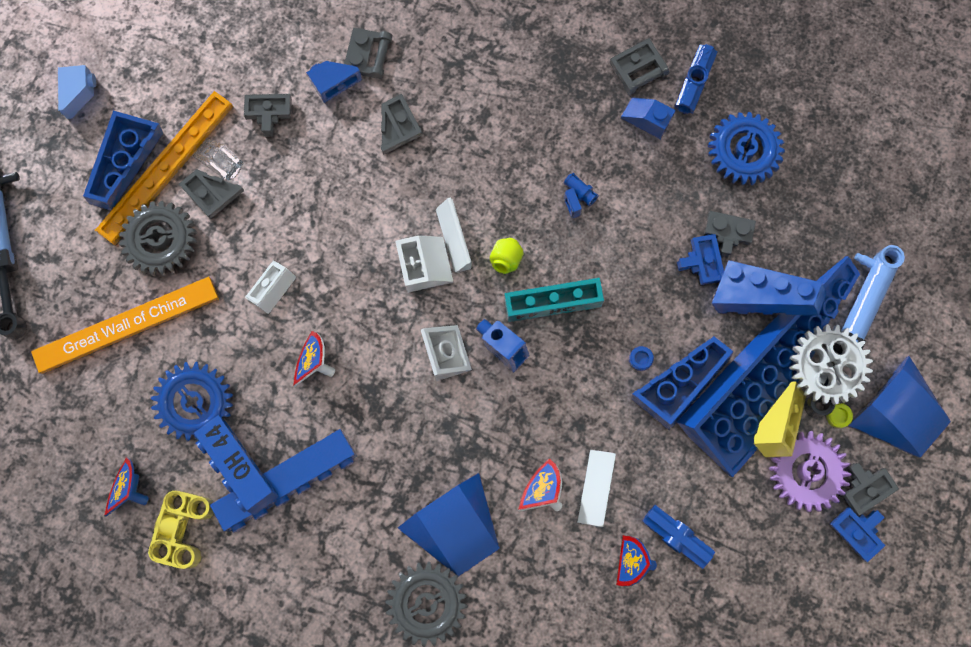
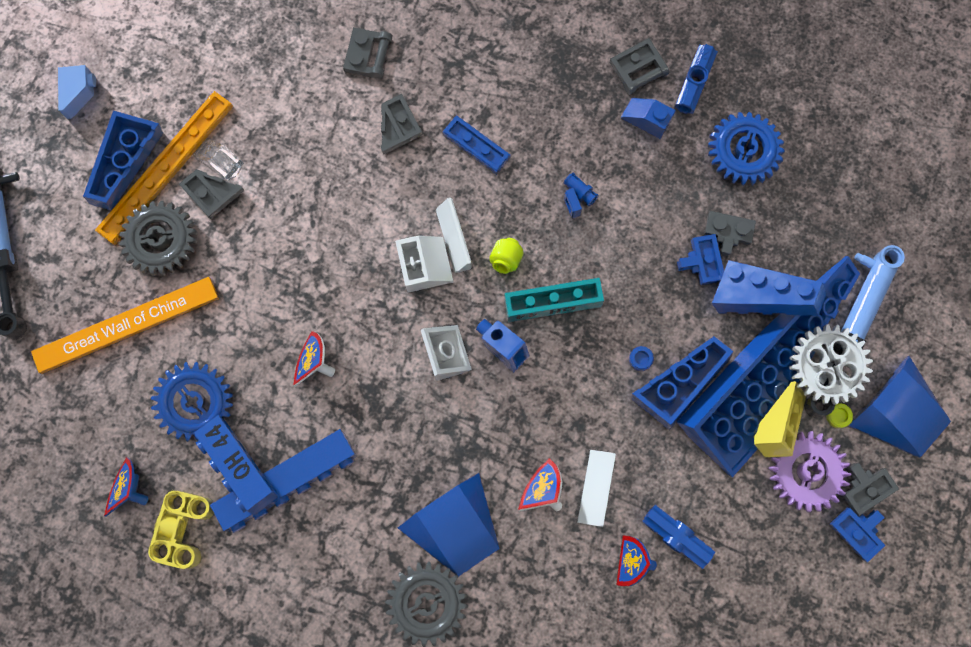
(267, 110): dark grey hinge -> none
(271, 287): white slope -> none
(332, 78): blue slope -> none
(476, 144): none -> blue tile

